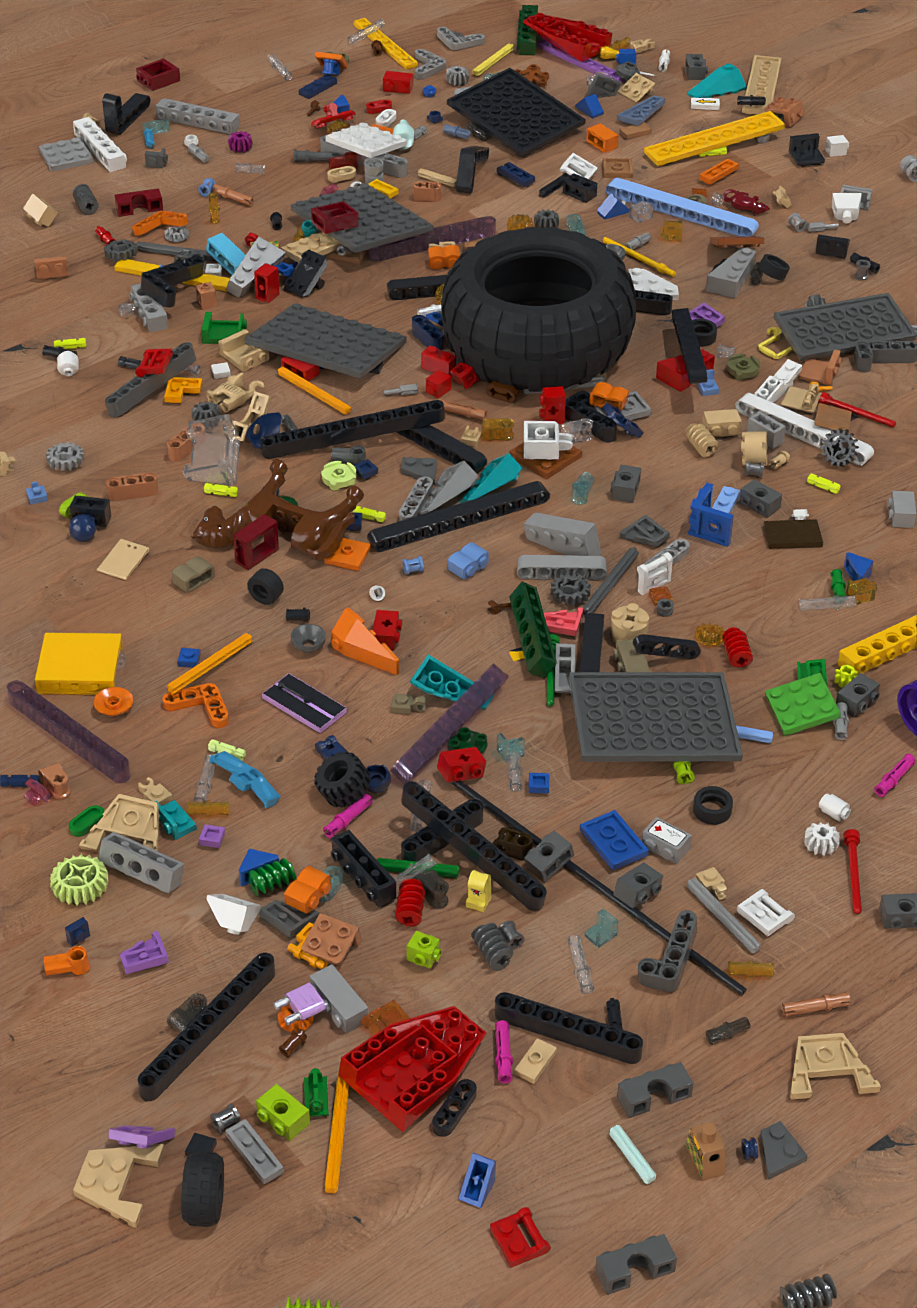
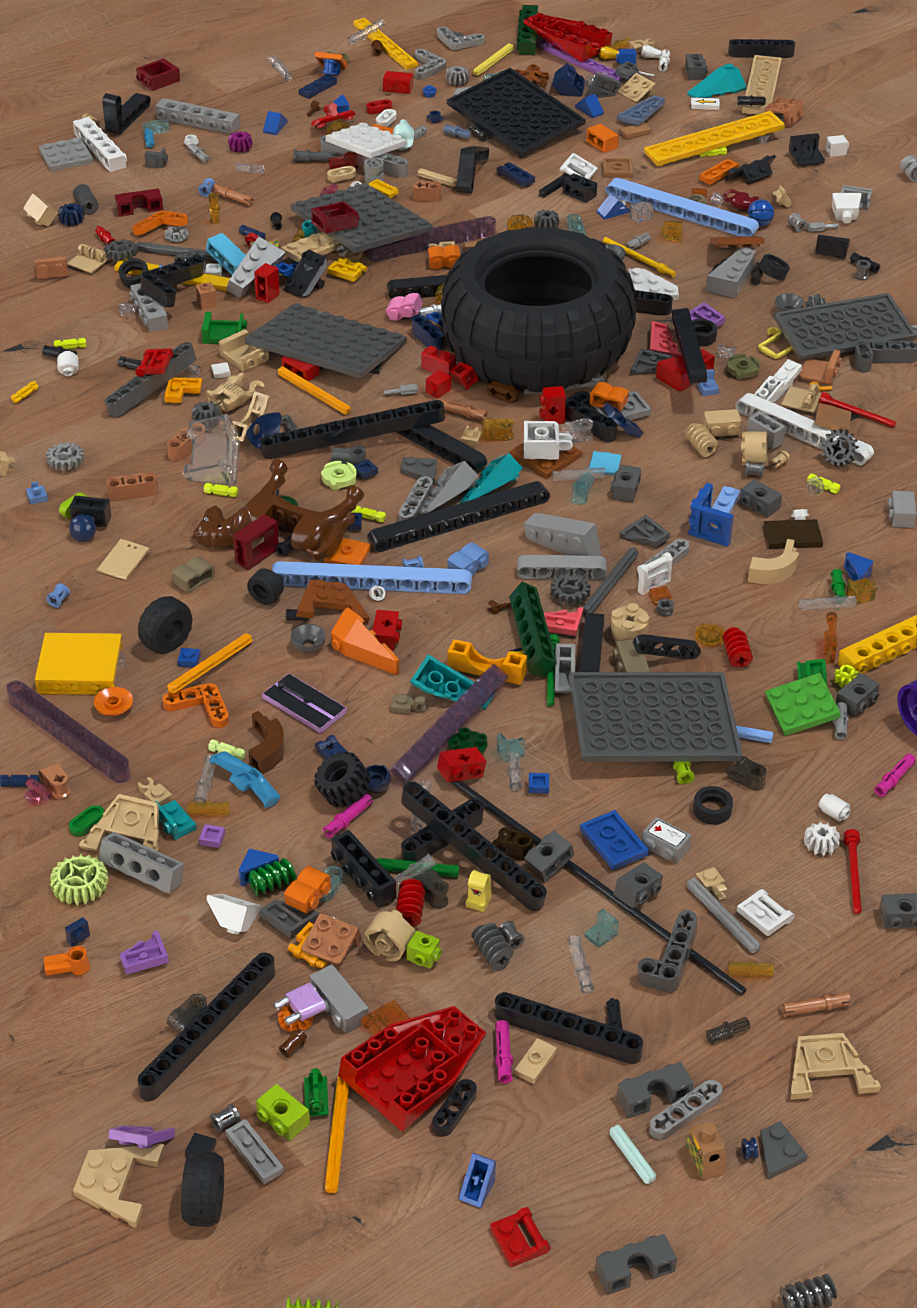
(24, 392): none -> yellow axle
(58, 595): none -> medium blue bush
(71, 214): none -> dark blue gear
(88, 259): none -> tan hinge
(129, 265): none -> black tyre
(165, 624): none -> black tyre
(245, 230): none -> dark blue axle
(271, 750): none -> reddish brown arch
(274, 123): none -> blue slope
(284, 547): none -> black pin
(330, 596): none -> dark orange wing
(346, 269): none -> yellow plate
(366, 576): none -> light blue beam
(388, 935): none -> tan brick
(404, 306): none -> bright pink brick
(464, 658): none -> light orange arch
(564, 475): none -> clear pin
(568, 81): none -> dark blue slope
(608, 460): none -> medium azure piece
(647, 362): none -> dark grey wing
(650, 52): none -> white cone
(661, 340): none -> coral wing
(684, 1108): none -> light grey beam
(749, 774): none -> clear smoke piece
(754, 171): none -> black bracket
(761, 47): none -> black beam
(761, 211): none -> blue piece
(776, 569): none -> tan arch
(788, 302): none -> dark grey piece
(815, 486): none -> clear tile
(830, 638): none -> clear orange plate

